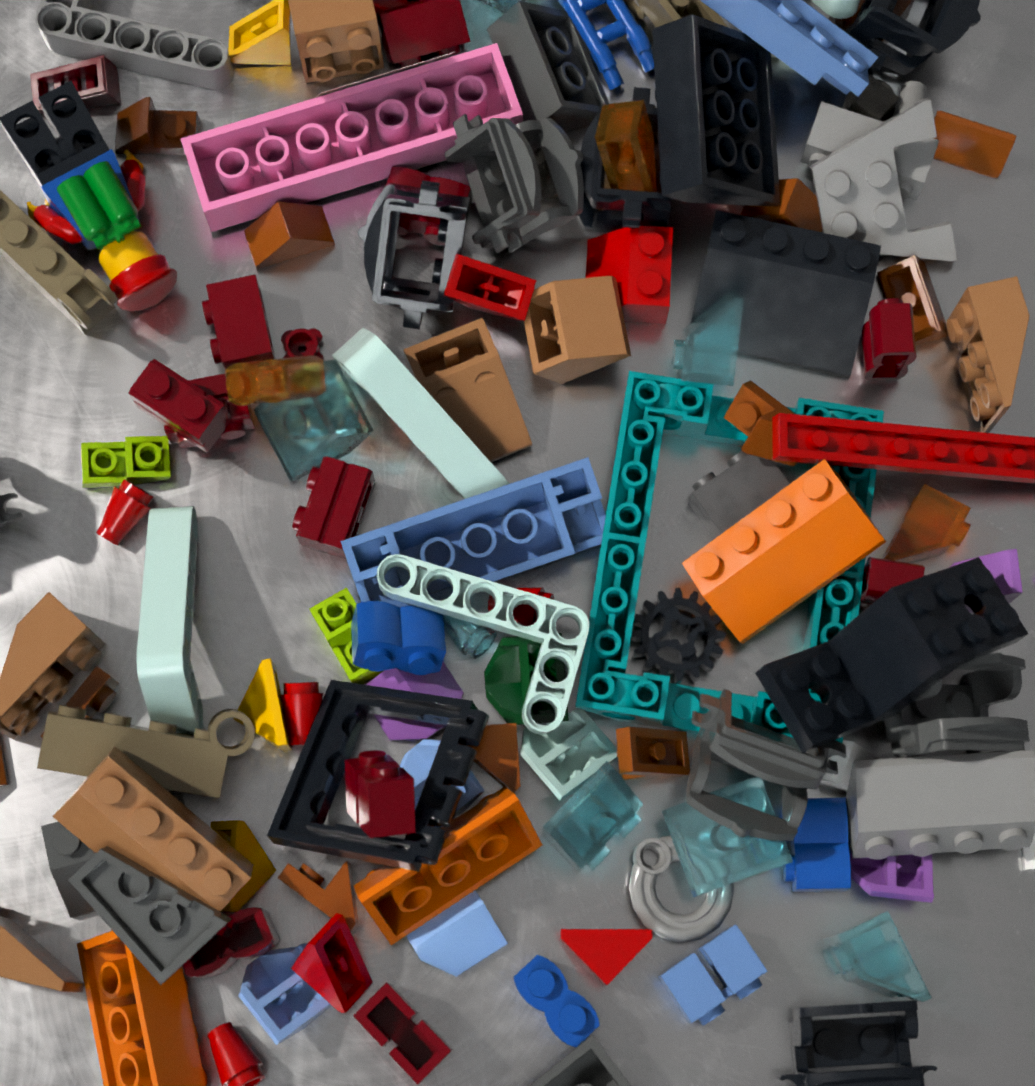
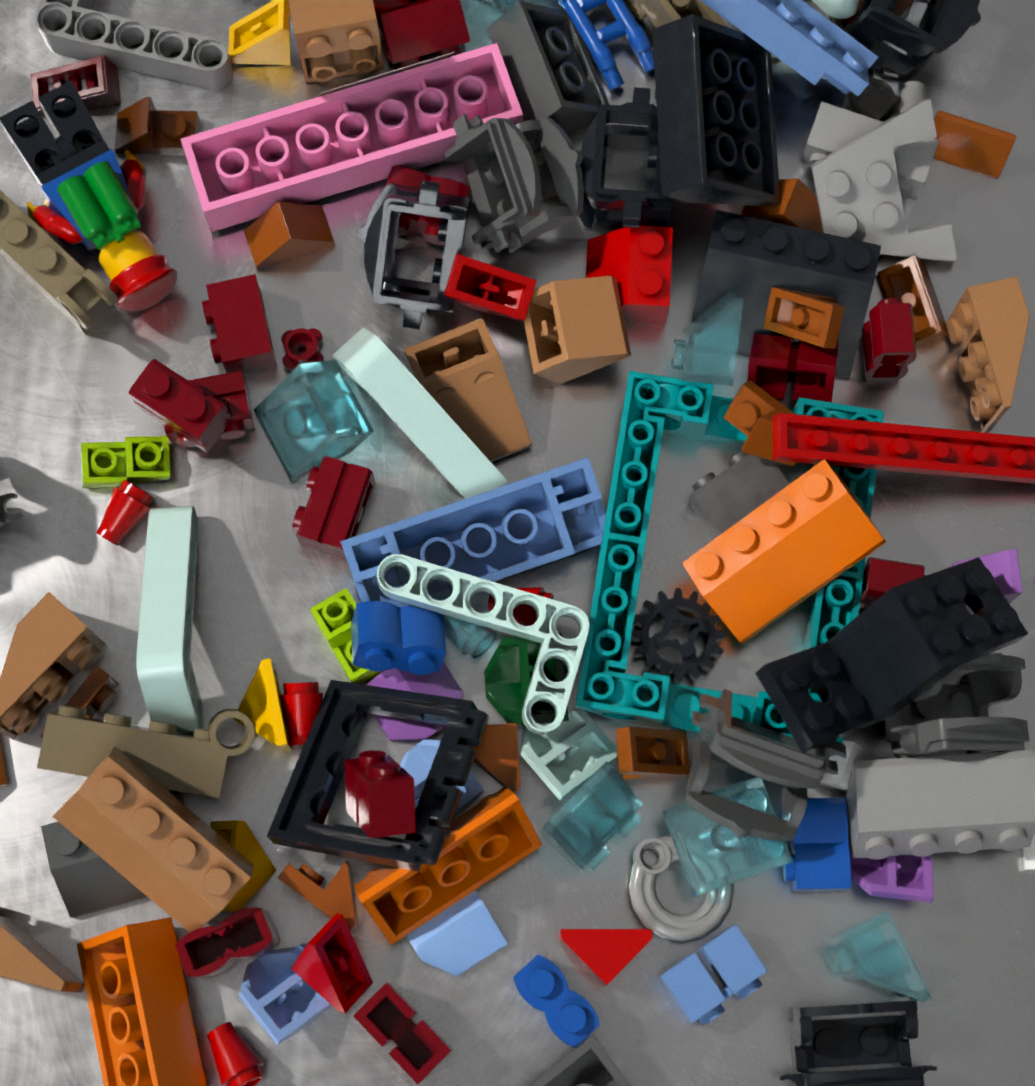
(147, 912): dark grey wing -> none
(275, 380): clear orange brick -> none
(627, 146): clear orange slope -> none
(775, 356): none -> dark red piece
(804, 316): none -> dark orange slope
(928, 527): clear orange slope -> none

